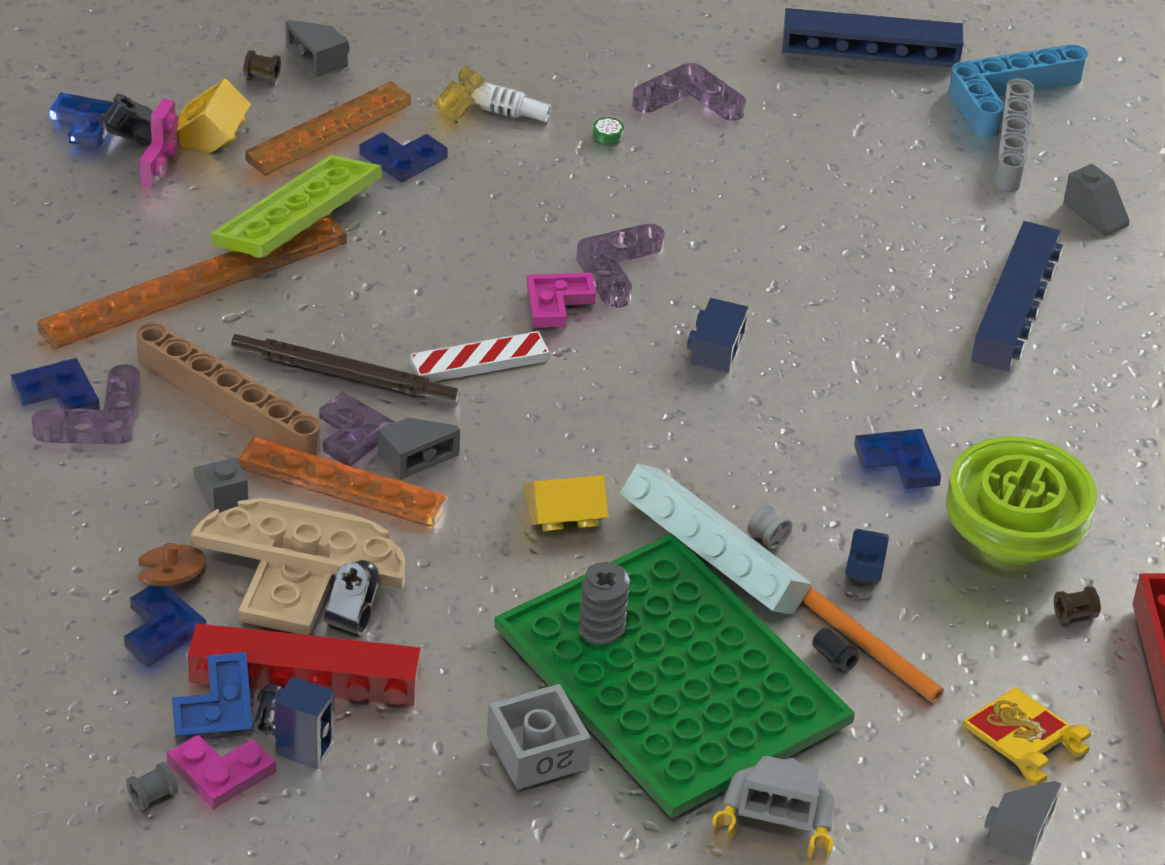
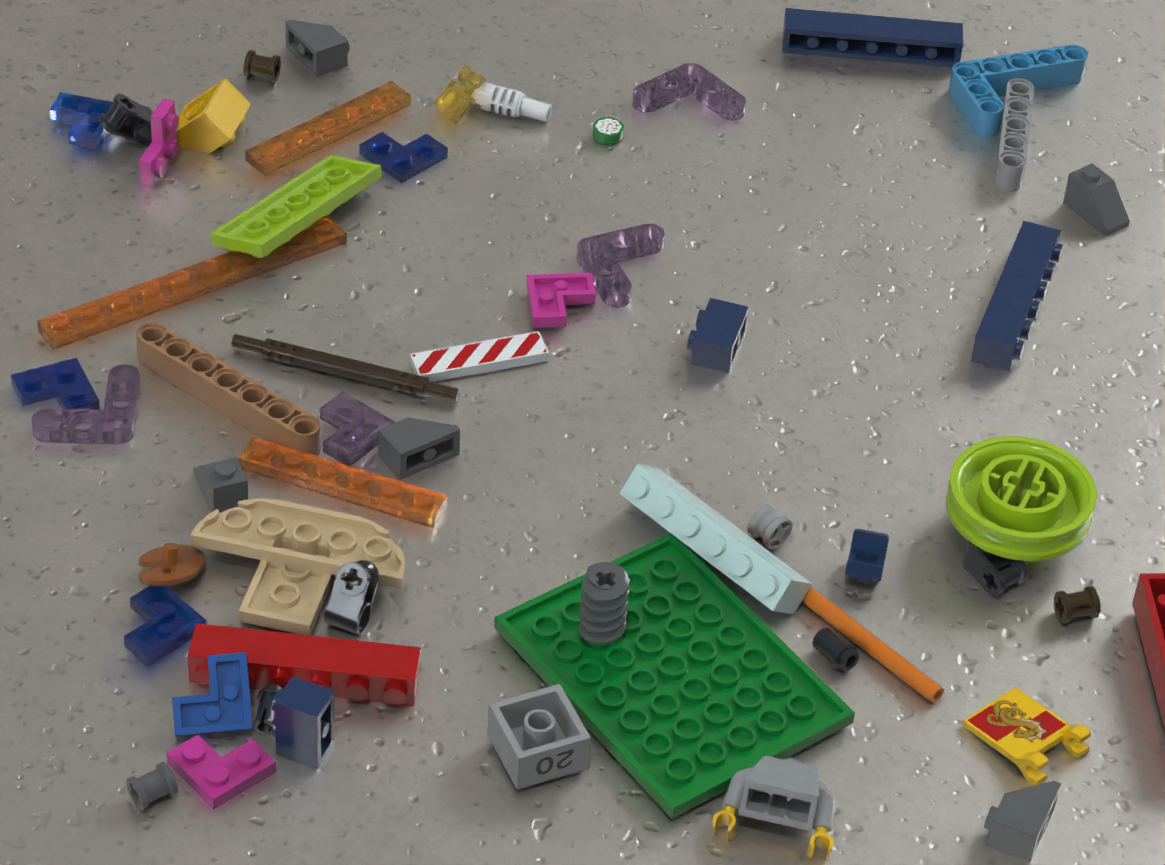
(567, 500): yellow slope -> none
(902, 449): clear blue plate -> none
(993, 569): none -> black piece

